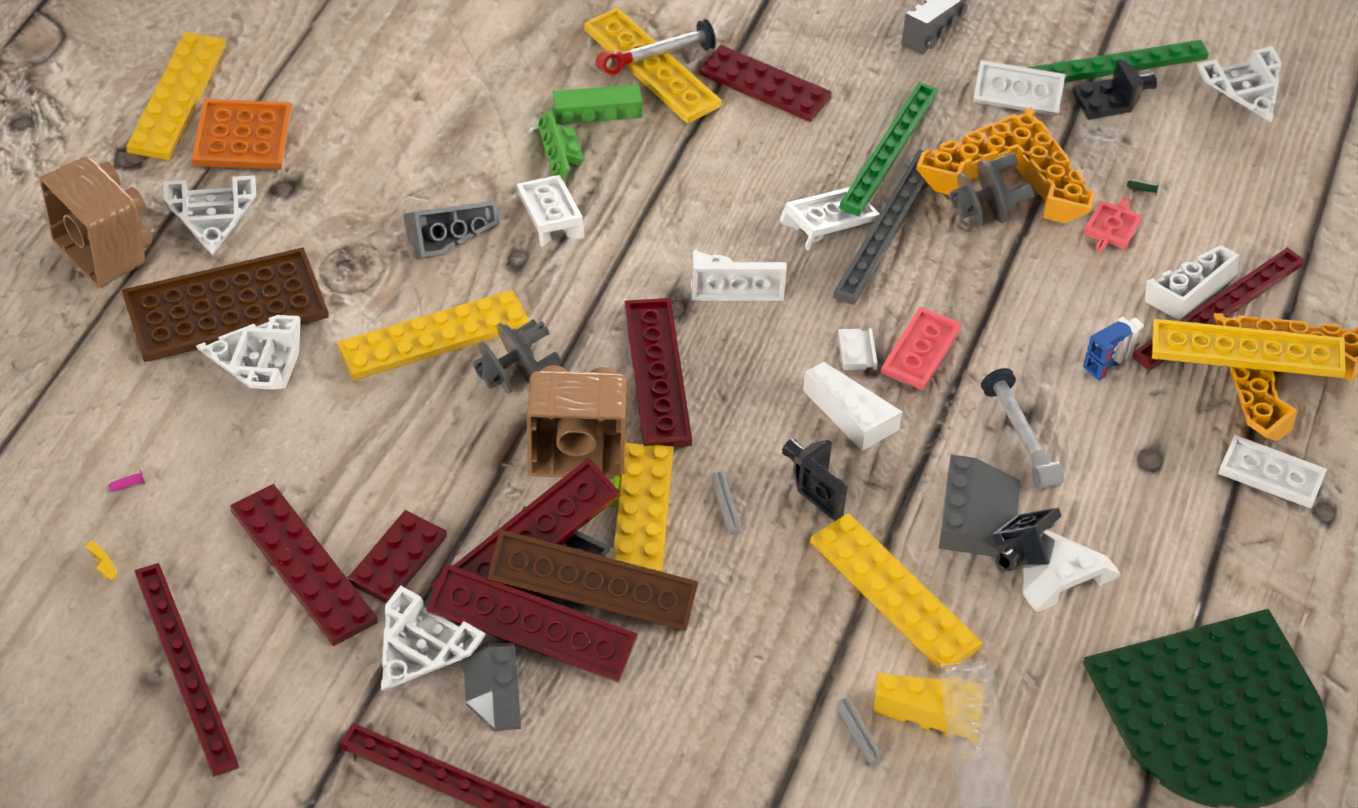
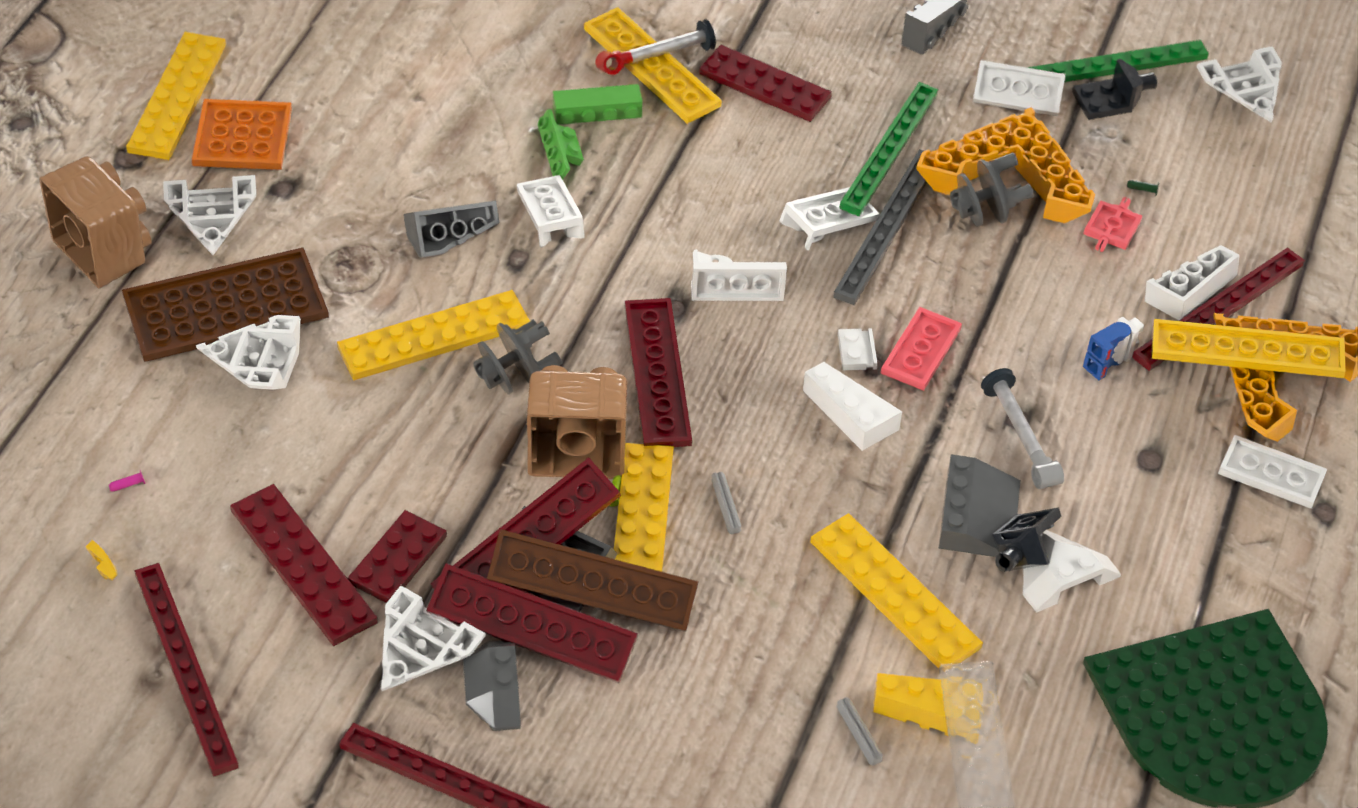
(813, 477): black plate -> none

